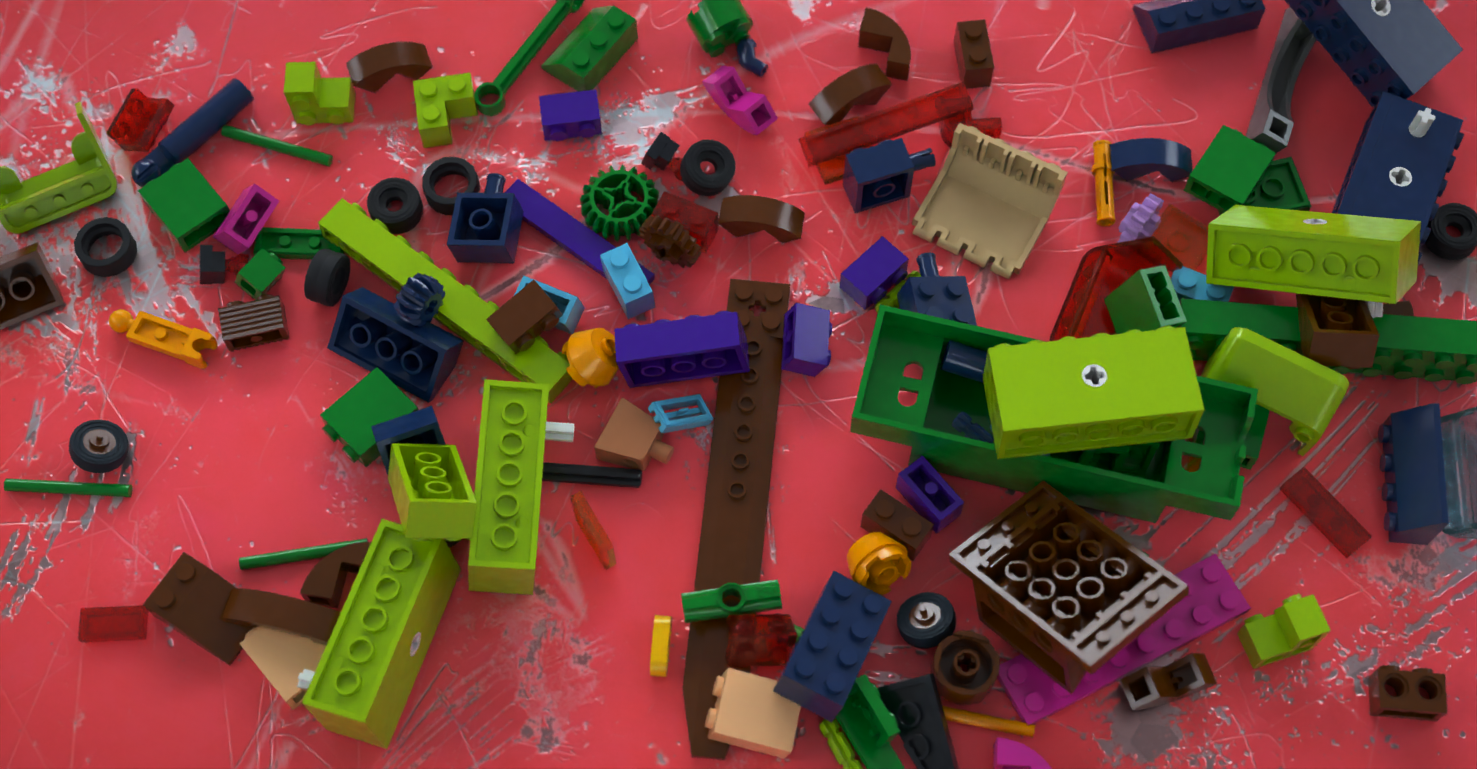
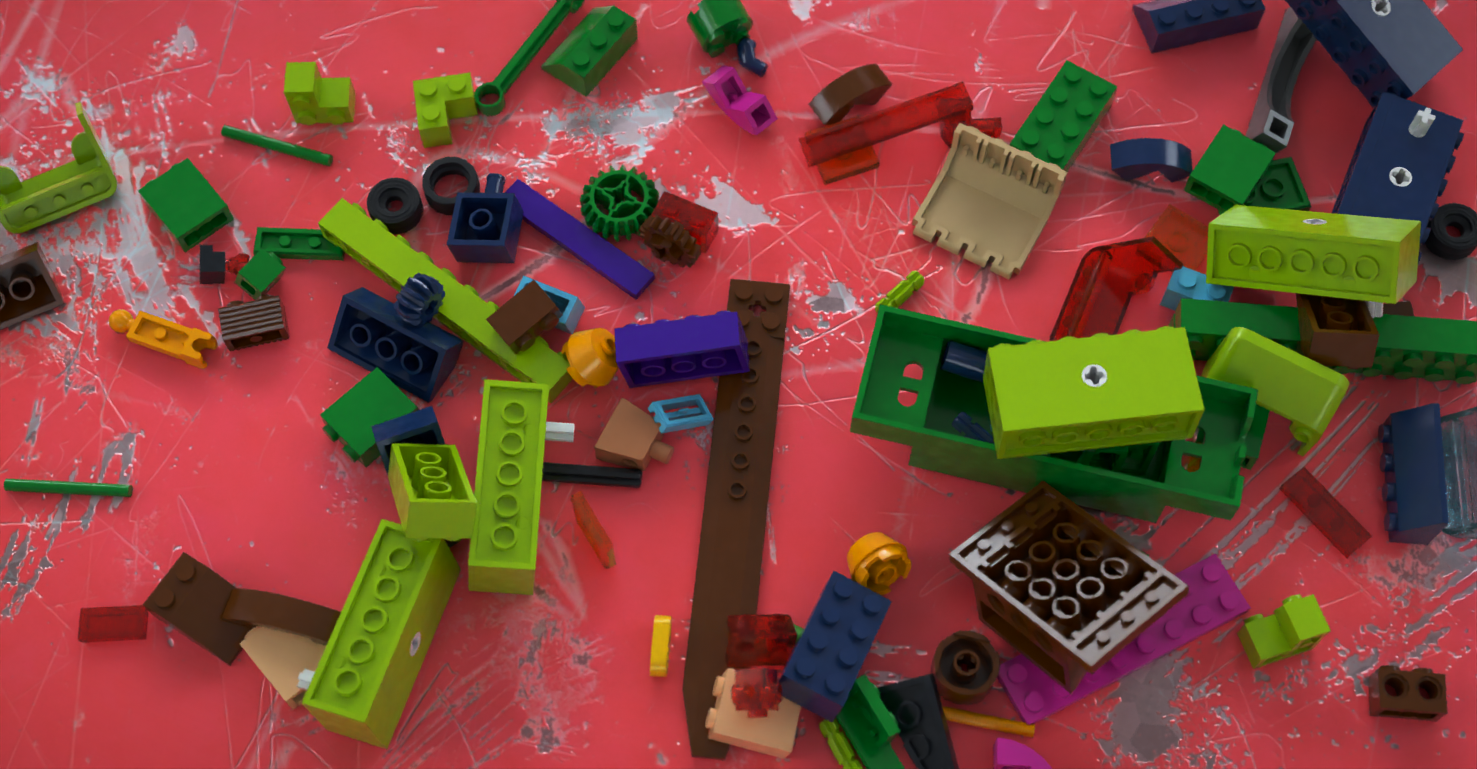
(96, 229): black tyre -> none
(98, 446): black wheel -> none
(139, 121): clear red bracket -> none
(193, 132): dark blue piece -> none
(246, 219): dark pink brick -> none
(292, 555): green bar -> none
(327, 277): black tyre -> none
(327, 578): reddish brown brick -> none
(379, 64): reddish brown brick -> none
(570, 115): dark purple brick -> none
(627, 280): medium azure brick -> none
(662, 155): black piece -> none
(714, 153): black tyre -> none
(752, 214): reddish brown brick -> none
(753, 599): green piece -> none
(756, 691): none -> clear red brick
(806, 339): dark purple brick -> none
(874, 273): dark purple brick -> none
(882, 173): dark blue brick -> none
(885, 35): reddish brown brick -> none
(898, 522): reddish brown brick -> none
(926, 620): black wheel -> none
(929, 494): dark purple brick -> none
(937, 295): dark blue brick -> none
(973, 54): reddish brown brick -> none
(1065, 116): none -> green brick
(1103, 183): light orange pin -> none
(1141, 219): lavender gear -> none
(1145, 302): green brick -> none
(1168, 683): reddish brown brick -> none

